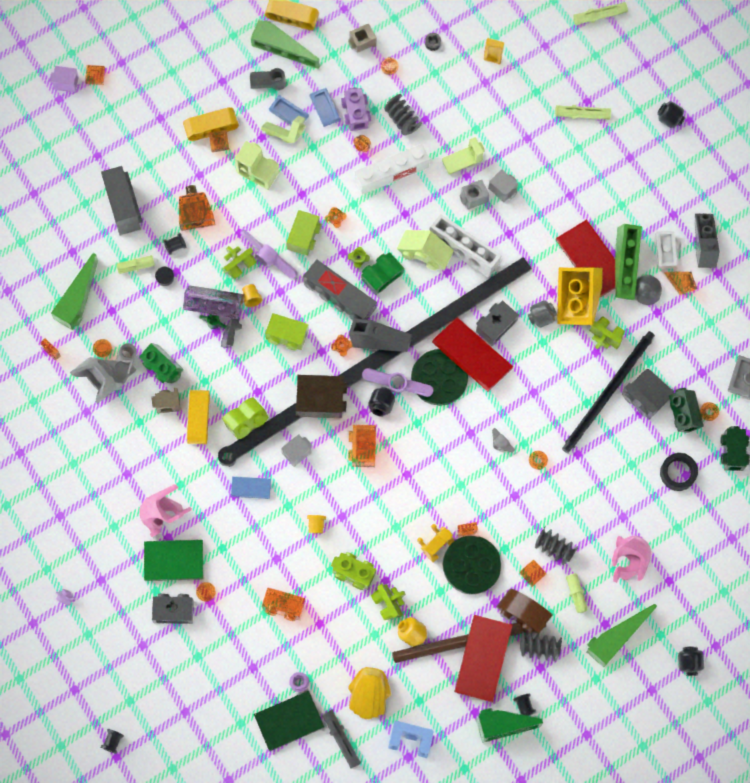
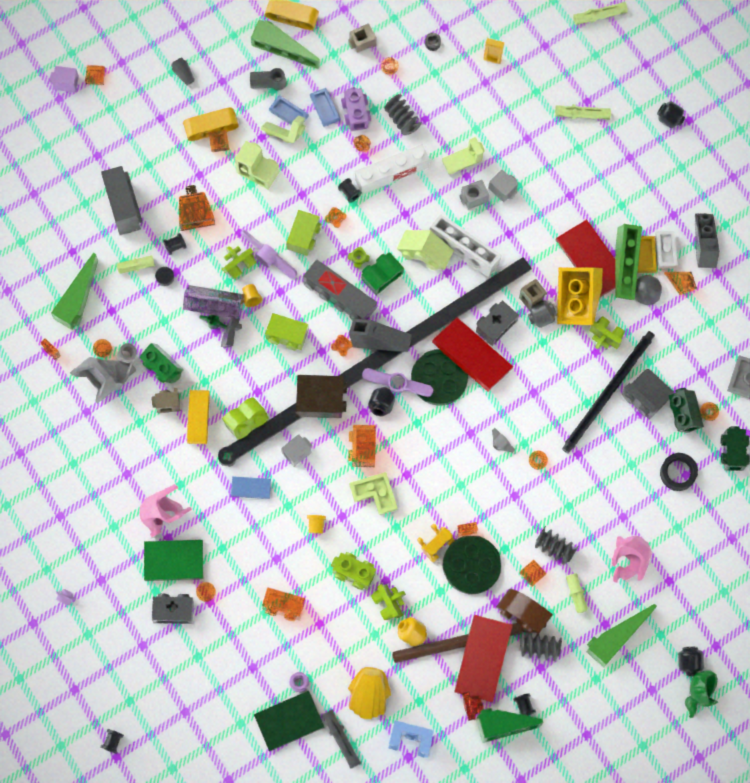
(183, 71): none -> dark grey cone
(349, 190): none -> black bush
(377, 488): none -> yellowish green plate
(472, 705): none -> clear red tile
(532, 294): none -> dark tan brick
(647, 255): none -> yellow tile
(701, 688): none -> green hair

